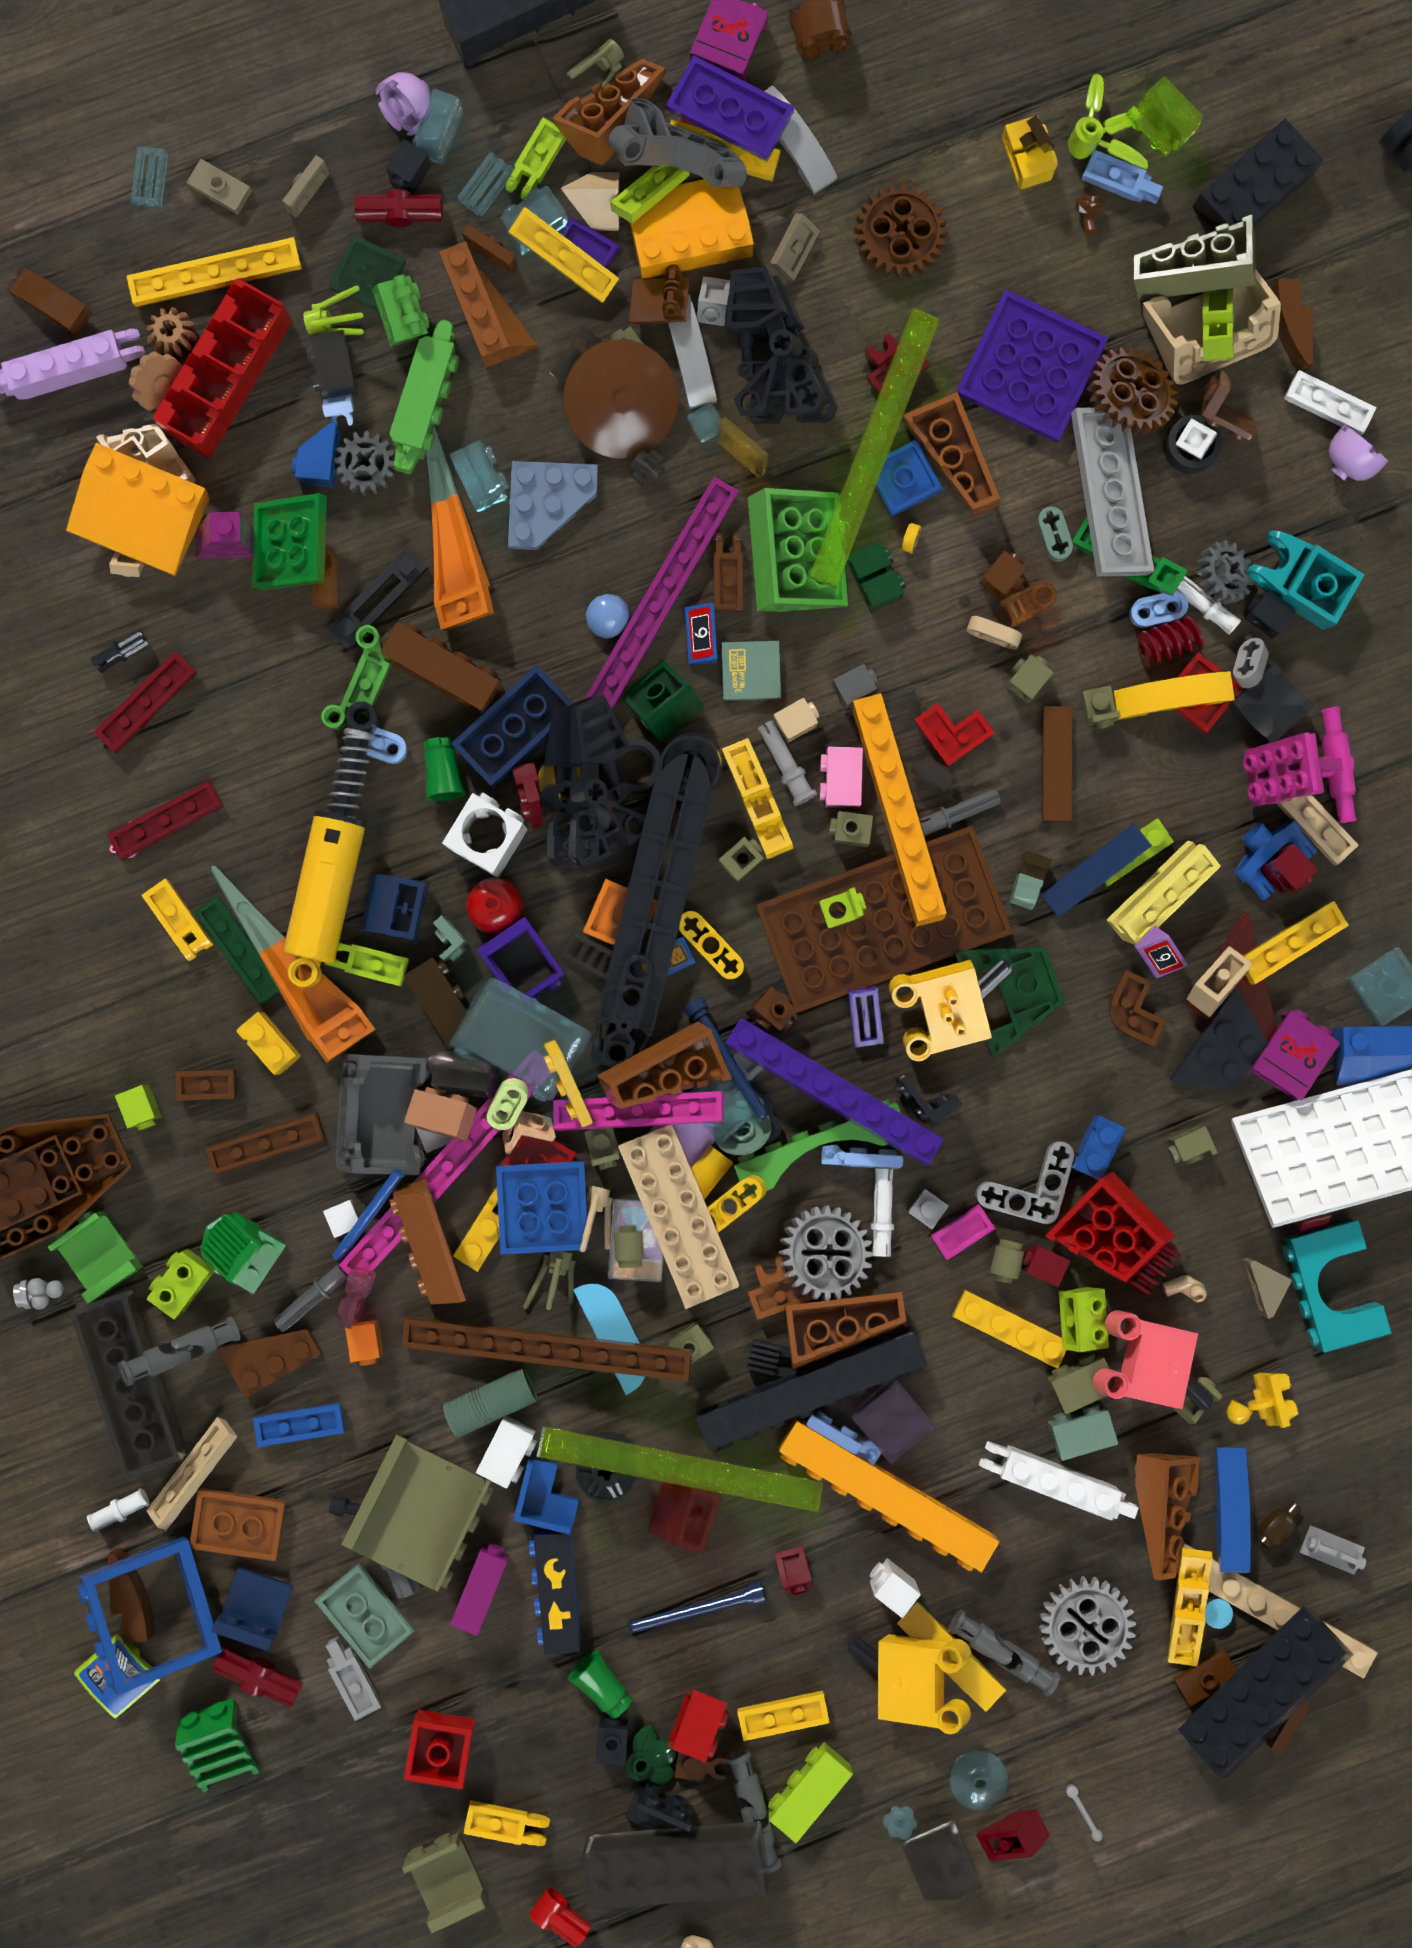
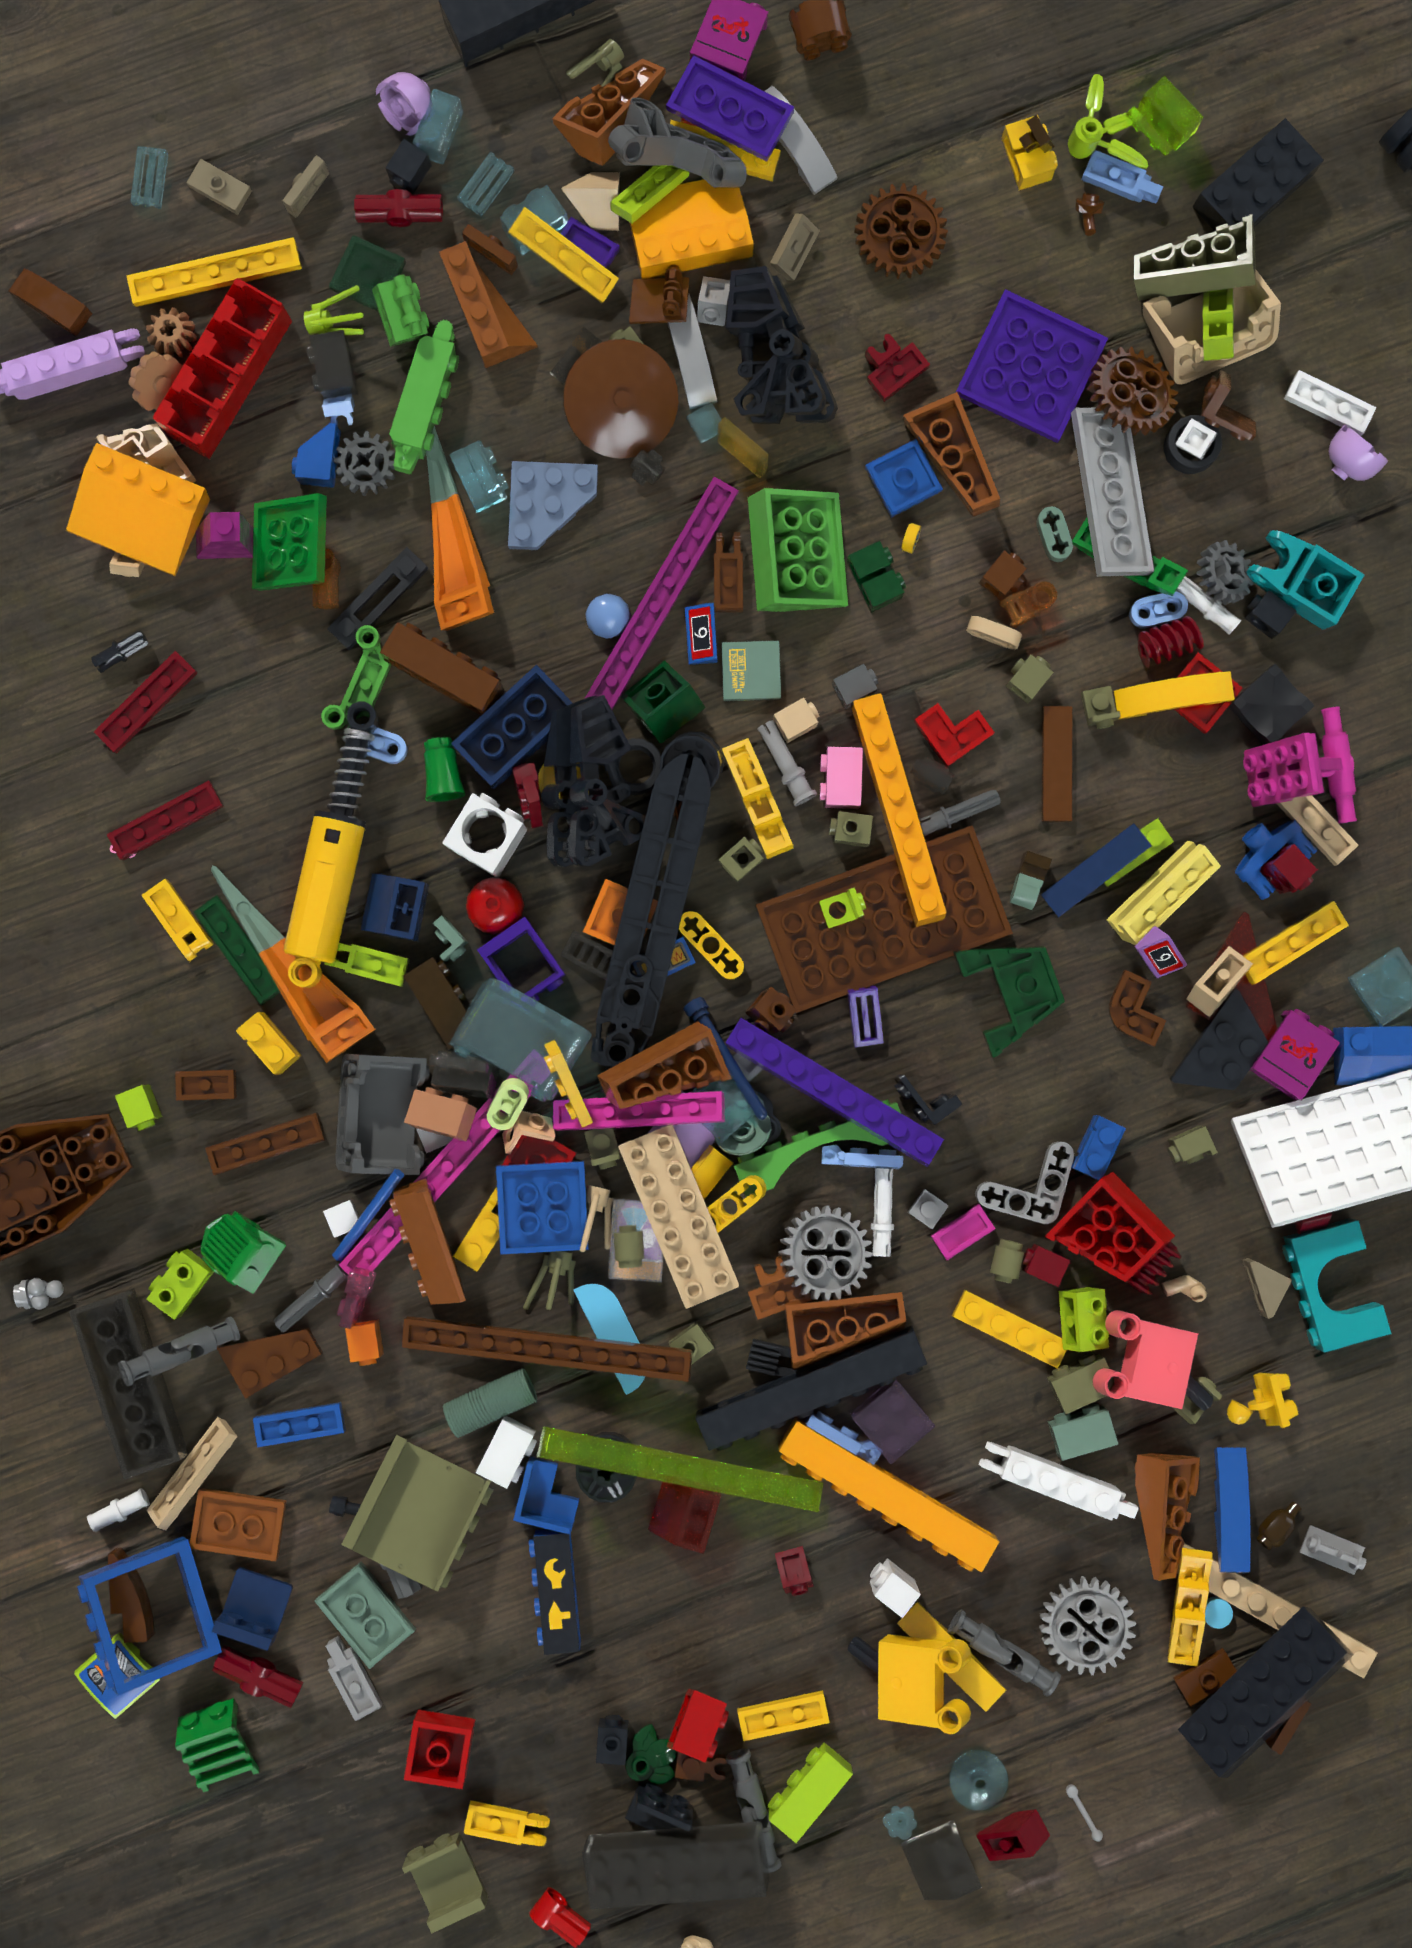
(96, 1254): bright green panel -> none
(480, 1588): magenta slope -> none
(536, 157): lime hinge -> none
(600, 1684): green plant -> none
(752, 1595): dark blue piece -> none
(874, 447): clear neon green plate -> none
(950, 1005): yellow piece -> none
(1257, 662): light grey beam -> none
(1295, 323): reddish brown slope -> none

